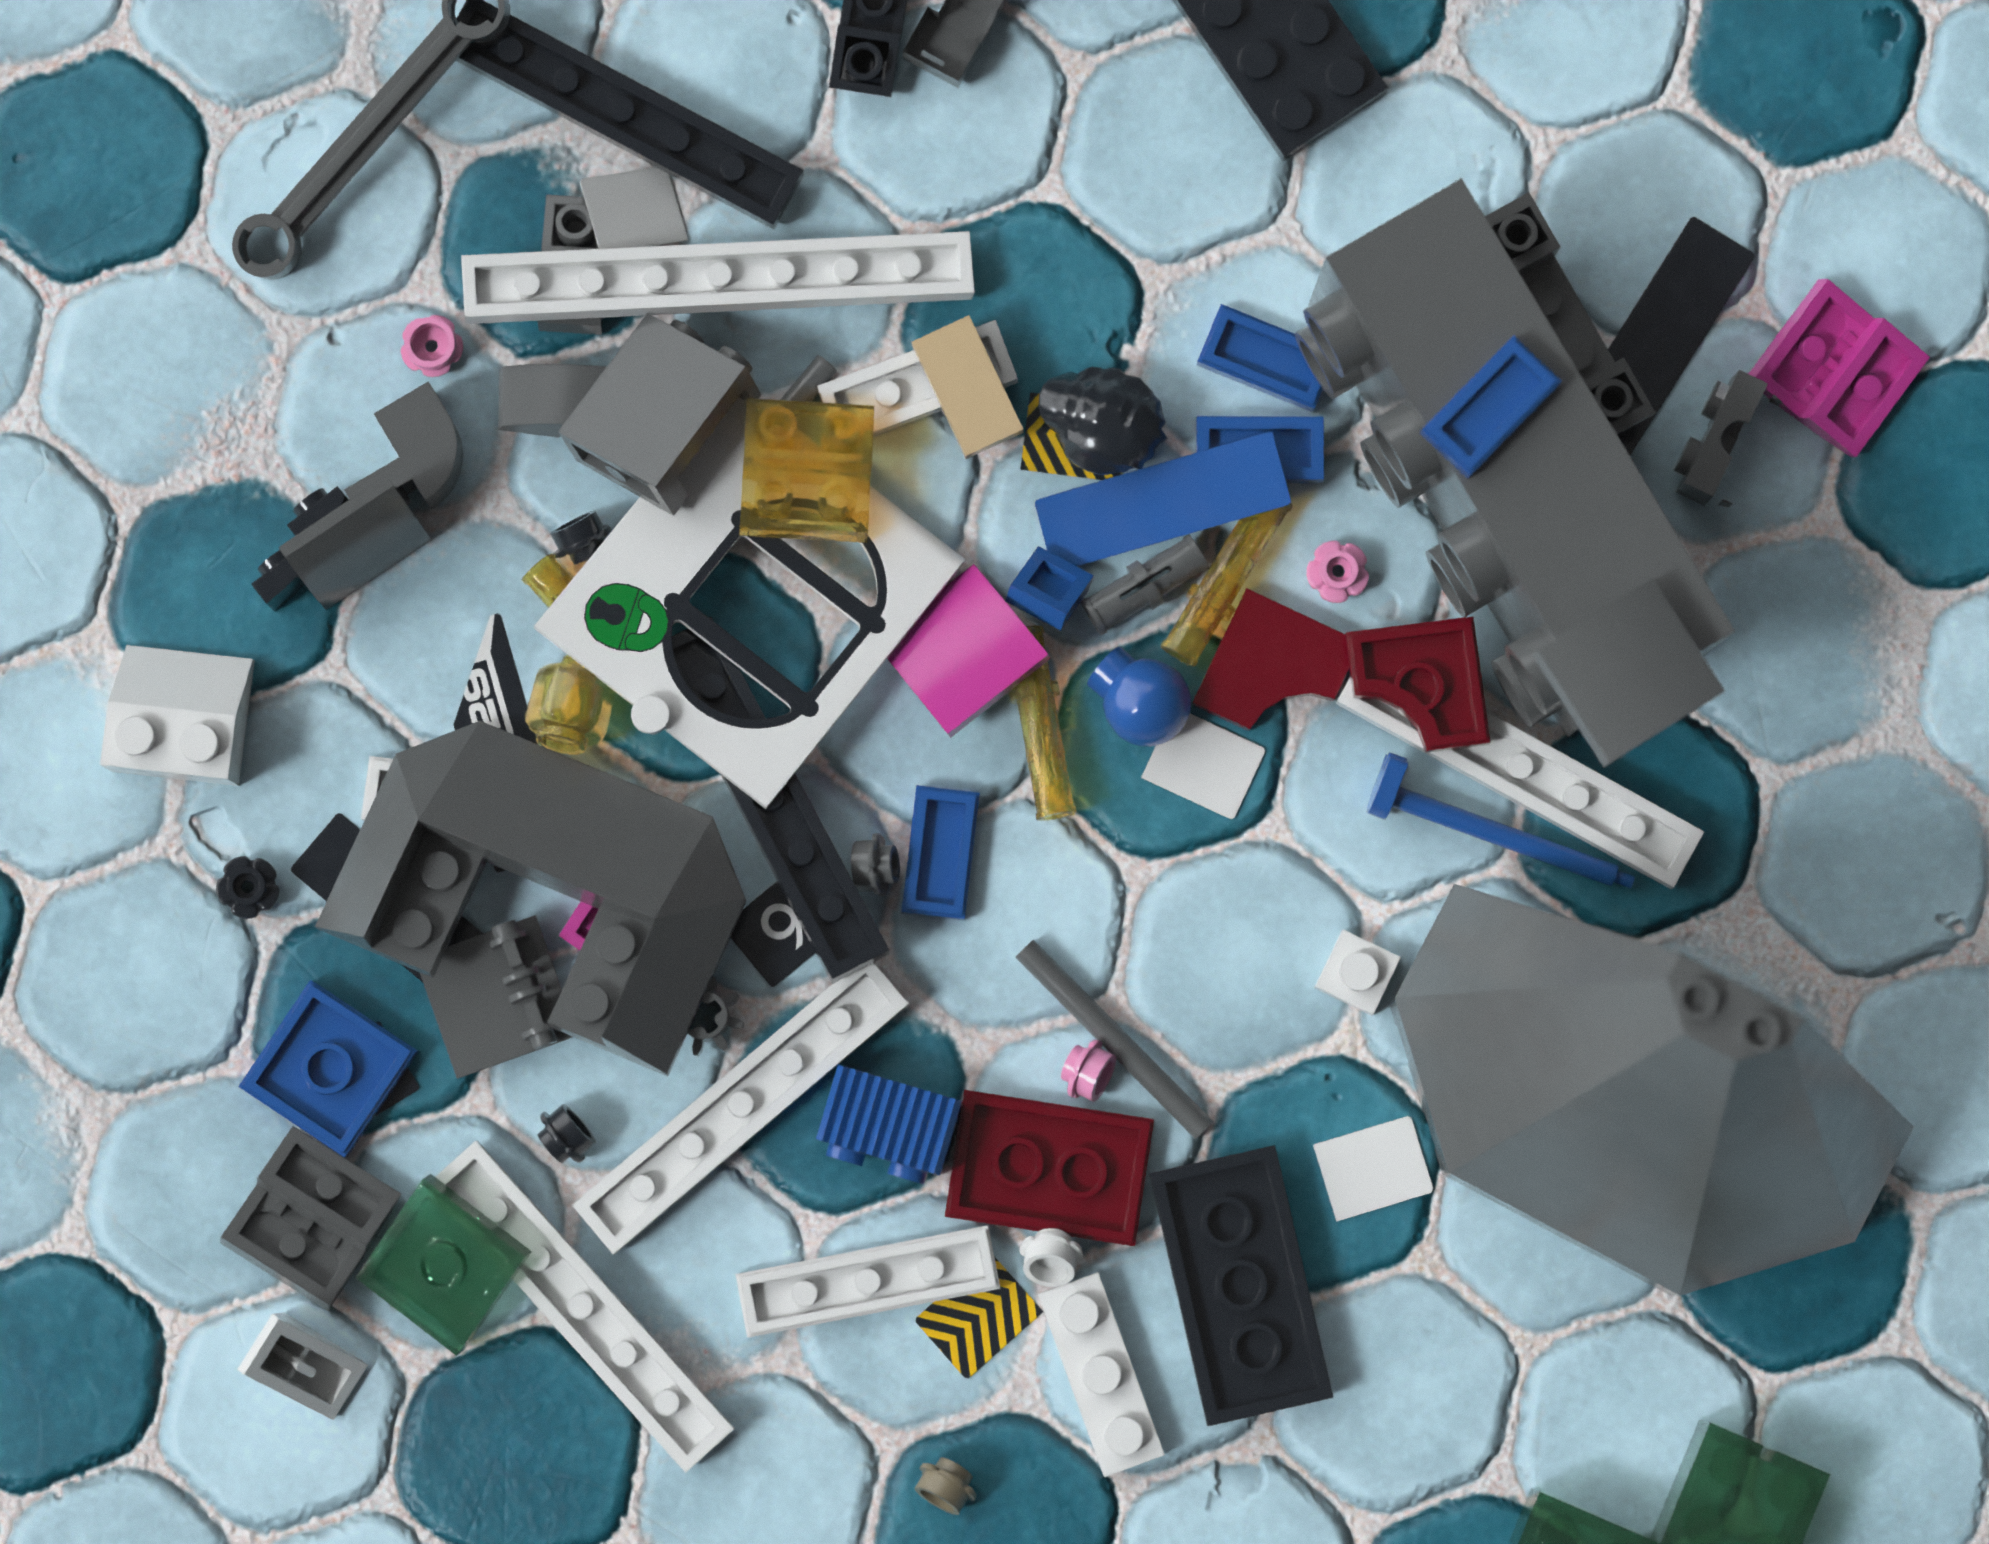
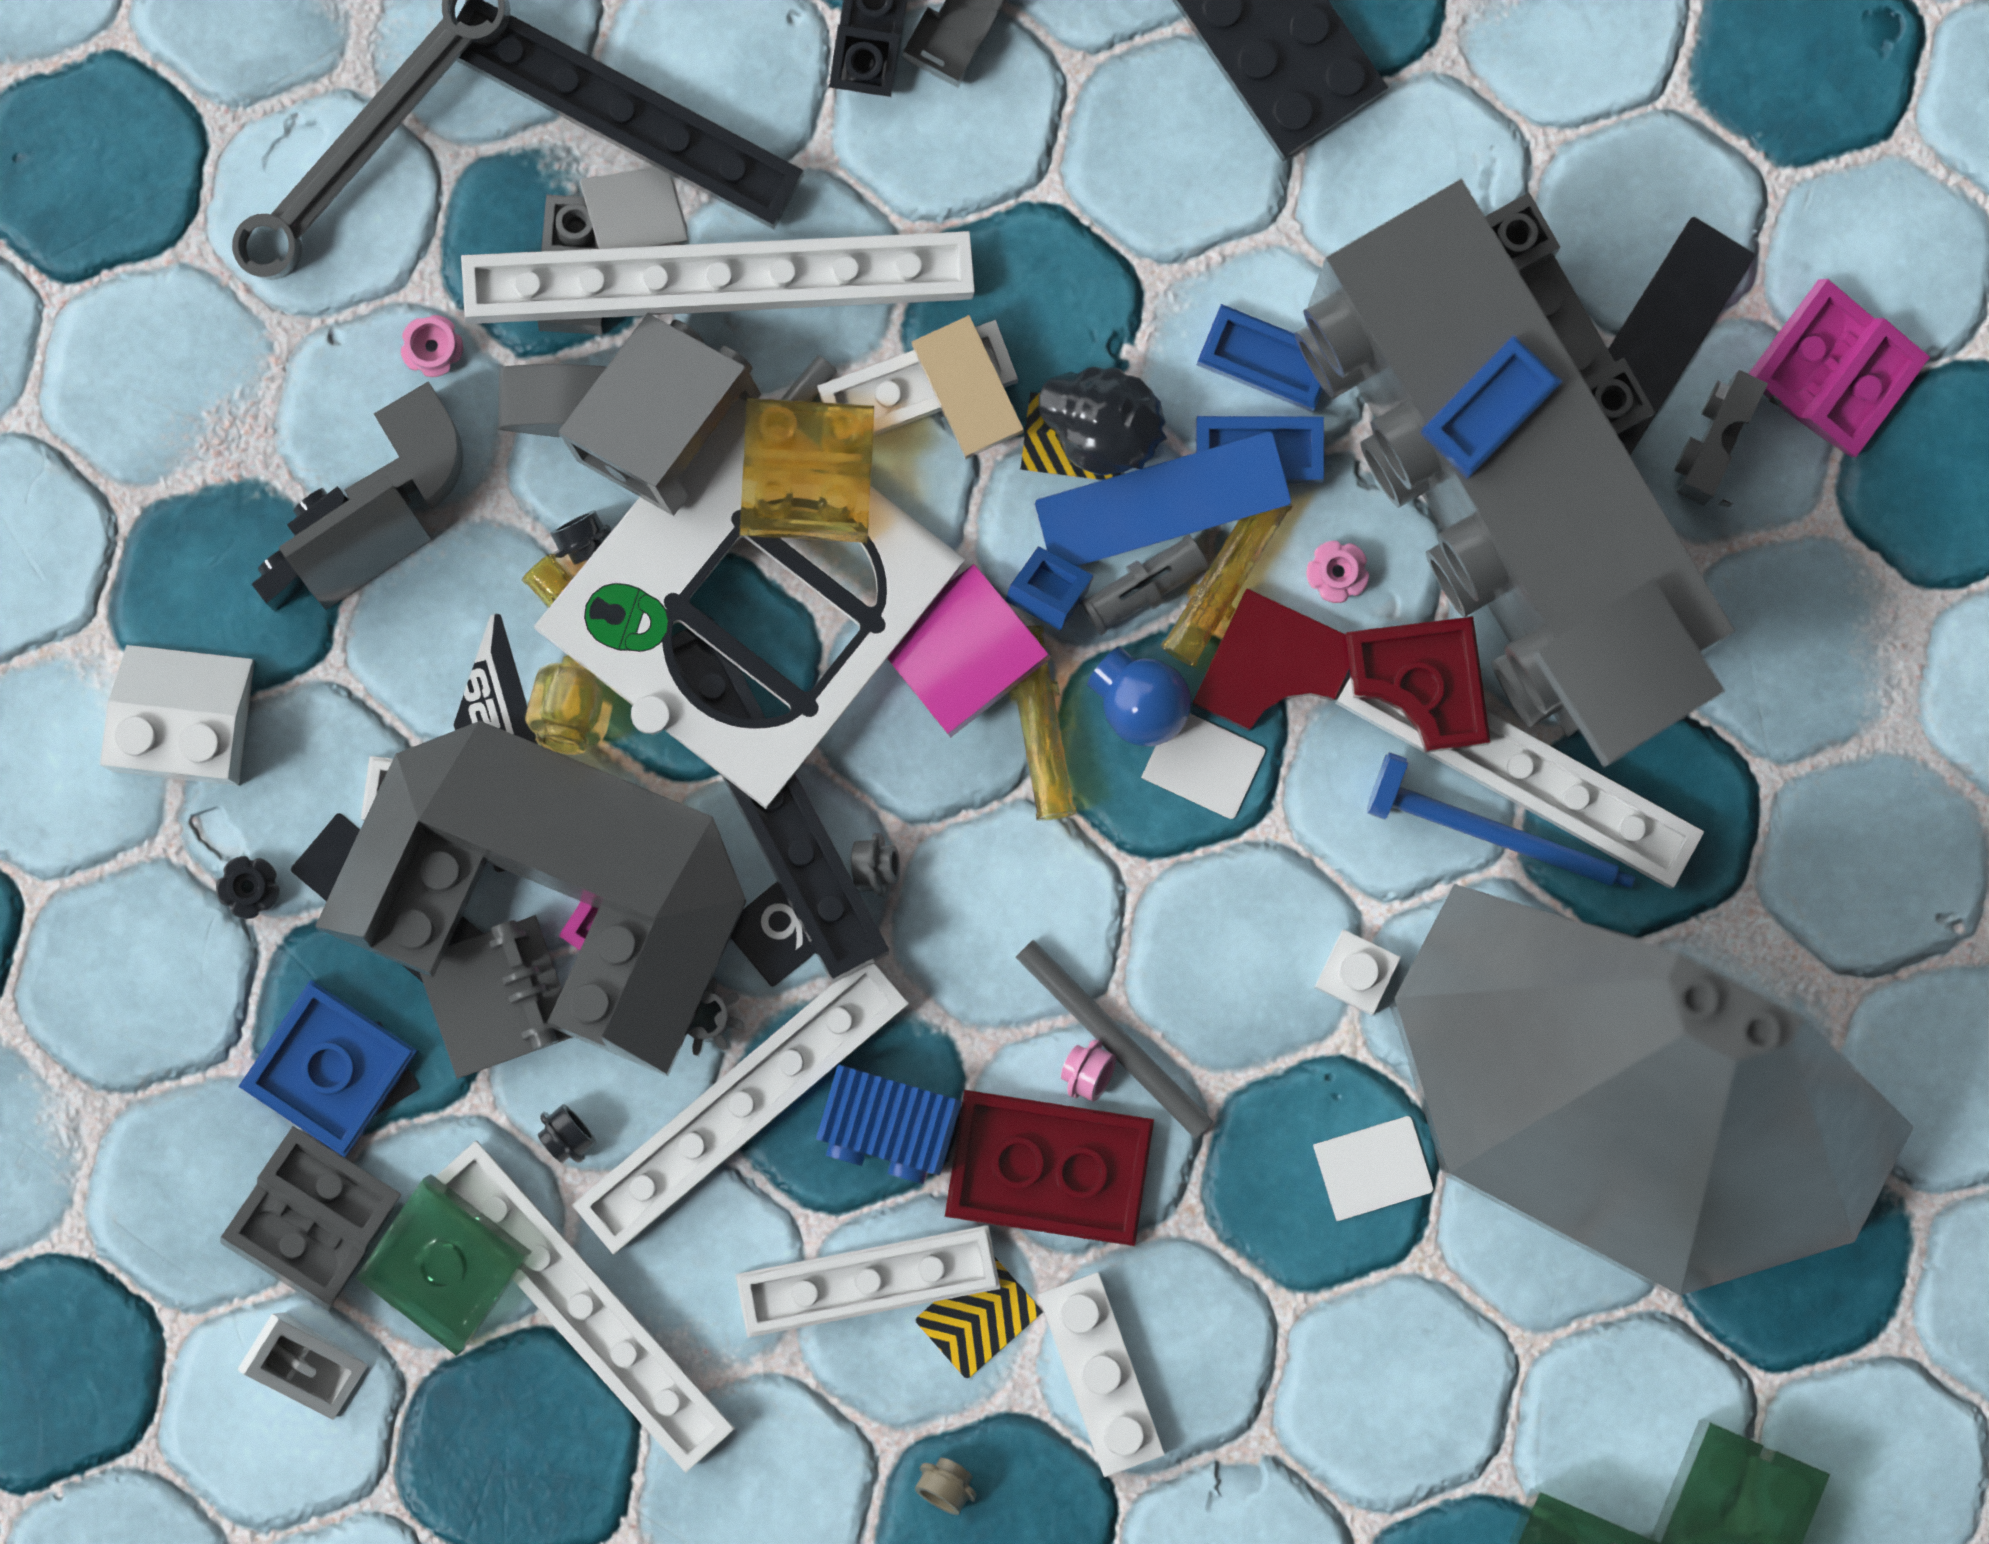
(940, 852): blue tile -> none
(1050, 1257): white plate -> none
(1241, 1285): black plate -> none

